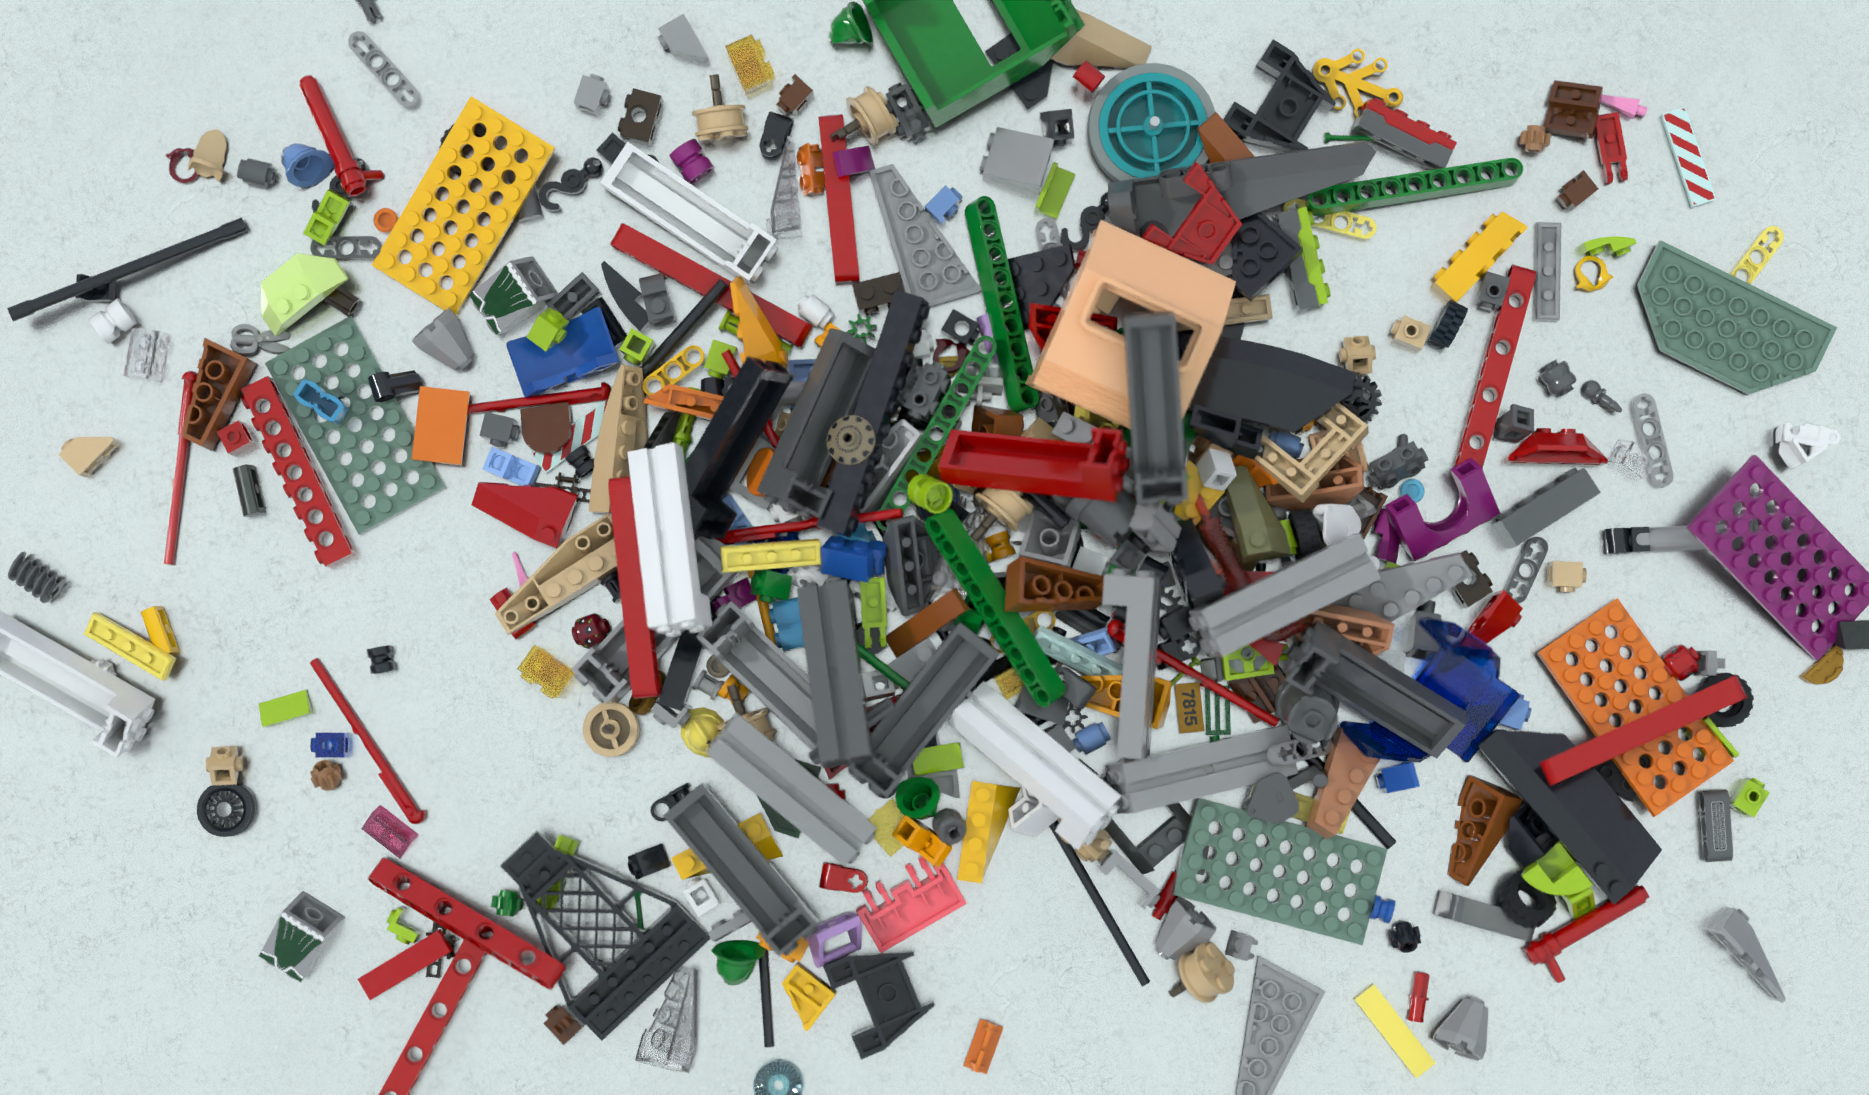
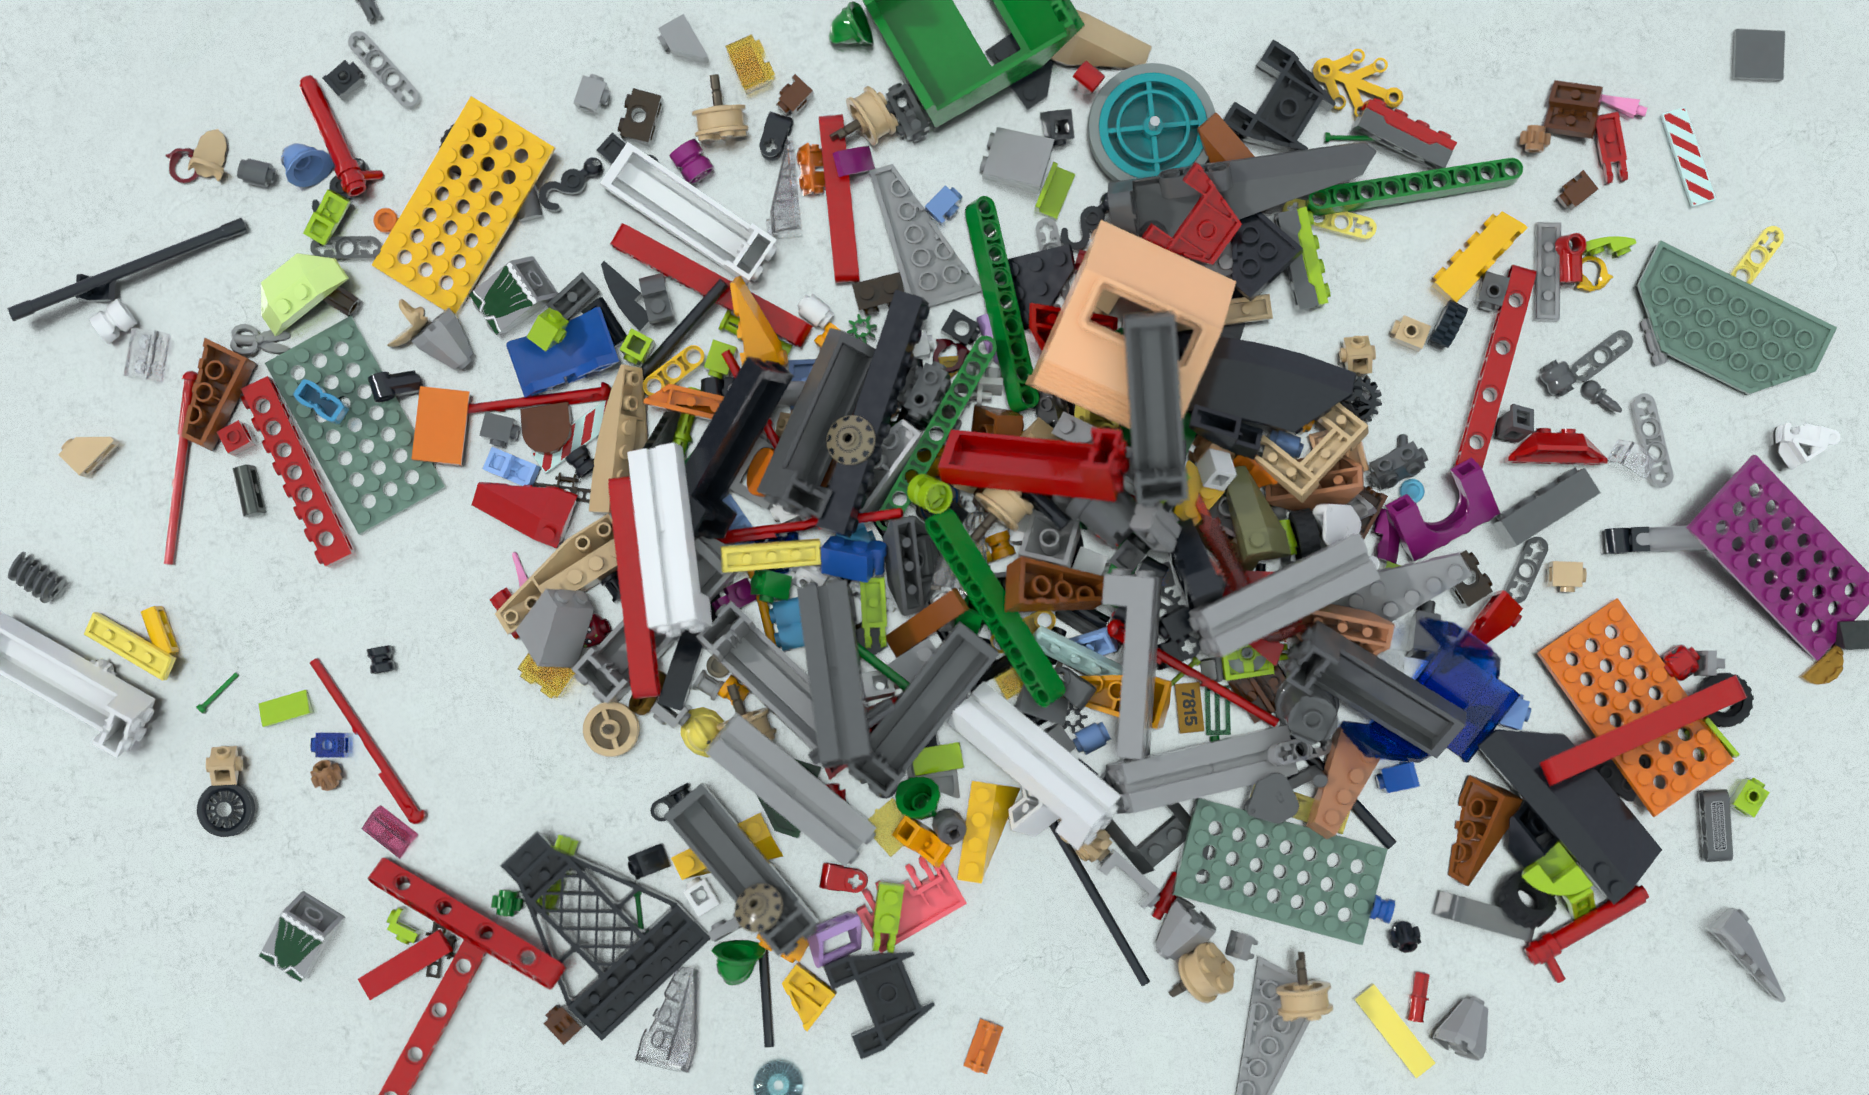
(201, 708): none -> green piece
(344, 87): none -> black brick
(417, 321): none -> tan piece
(556, 627): none -> light grey slope
(766, 912): none -> dark tan dish
(887, 914): none -> lime hinge
(1304, 997): none -> tan wheel
(1569, 259): none -> red piece
(1611, 340): none -> dark grey beam
(1659, 356): none -> light grey axle
(1758, 54): none -> dark grey tile

